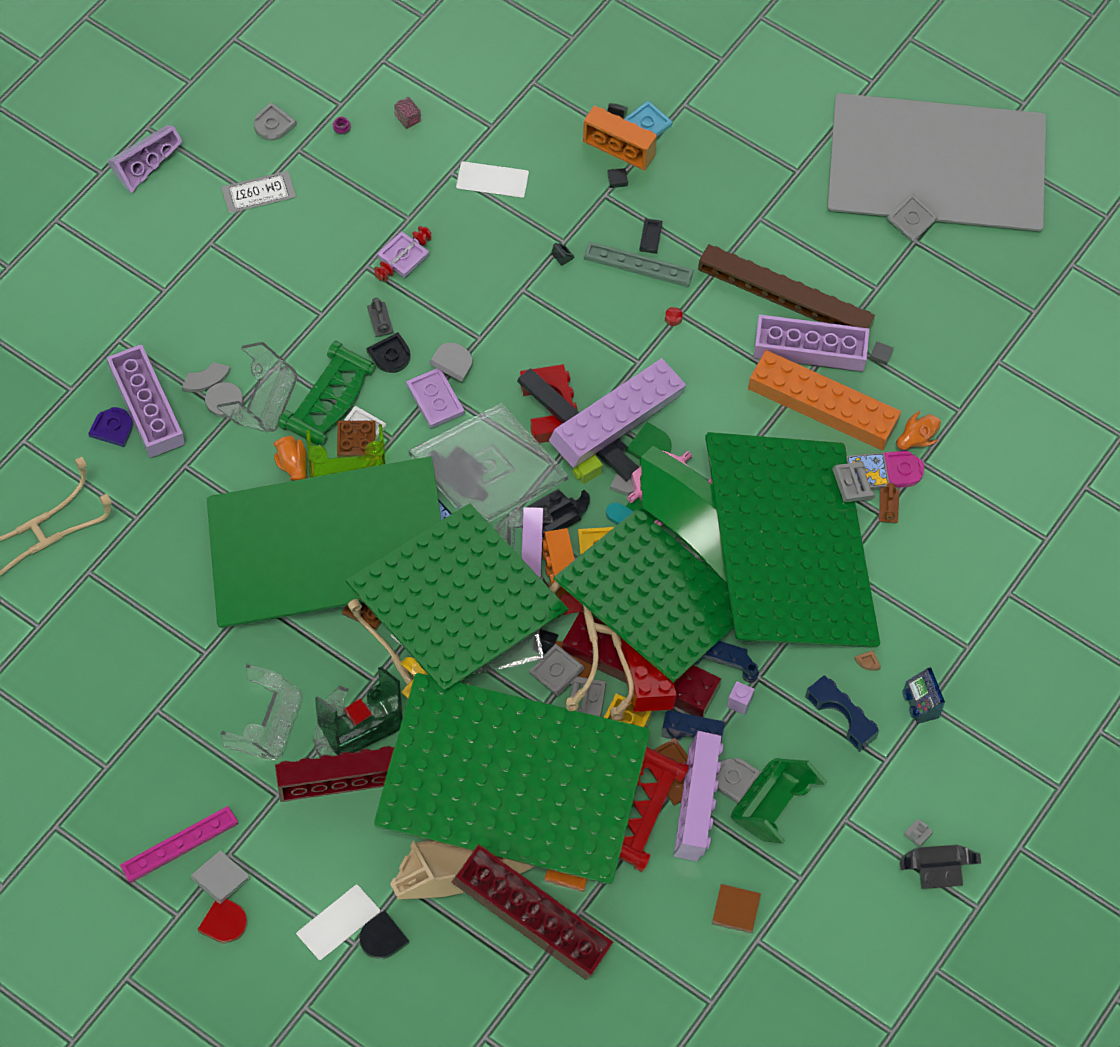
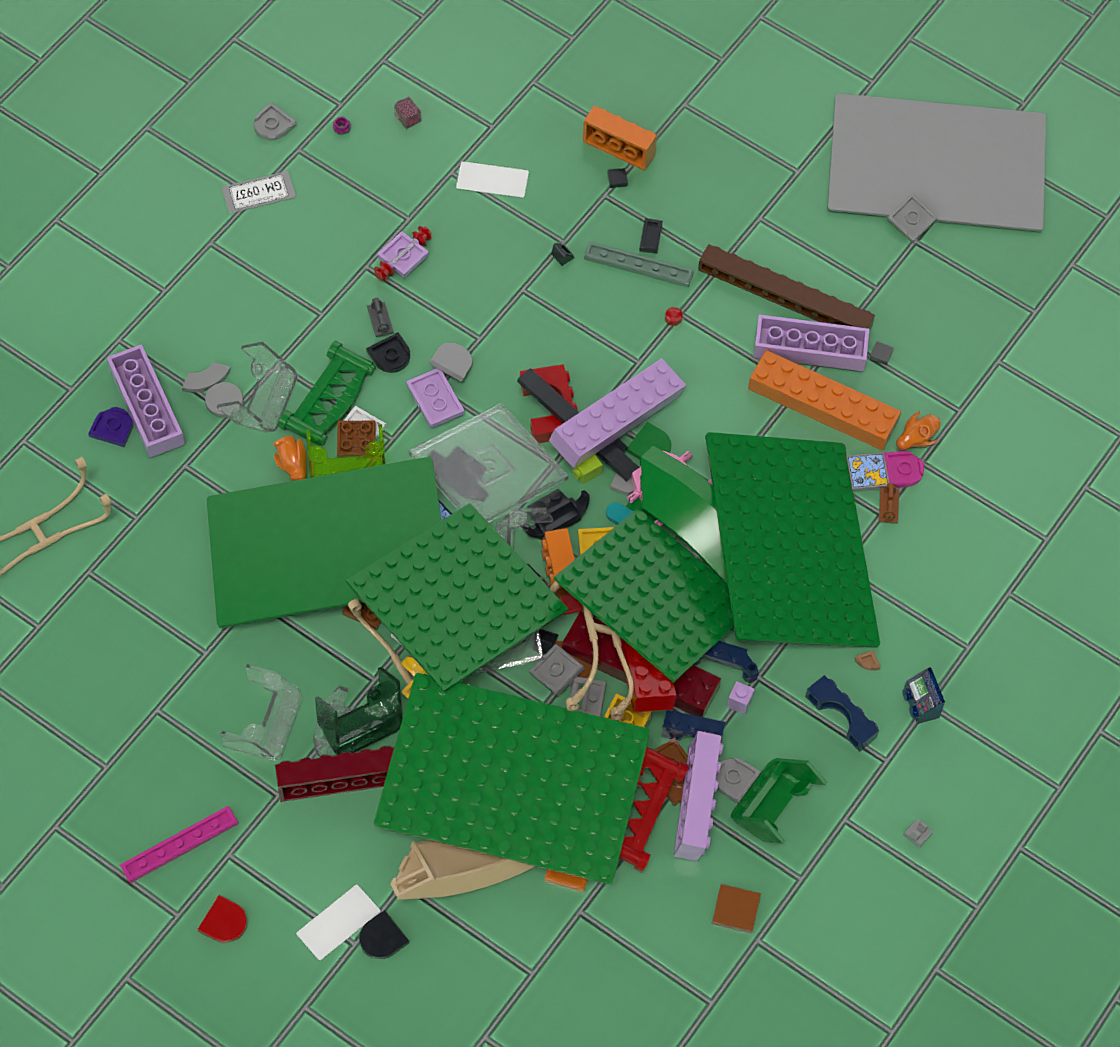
(140, 159): lavender wedge -> none
(220, 877): light grey tile -> none
(357, 712): red tile -> none
(532, 538): lavender slope -> none
(532, 912): dark red brick -> none
(617, 109): black slope -> none
(650, 118): medium azure tile -> none
(849, 484): light grey plate -> none
(939, 864): black plate -> none

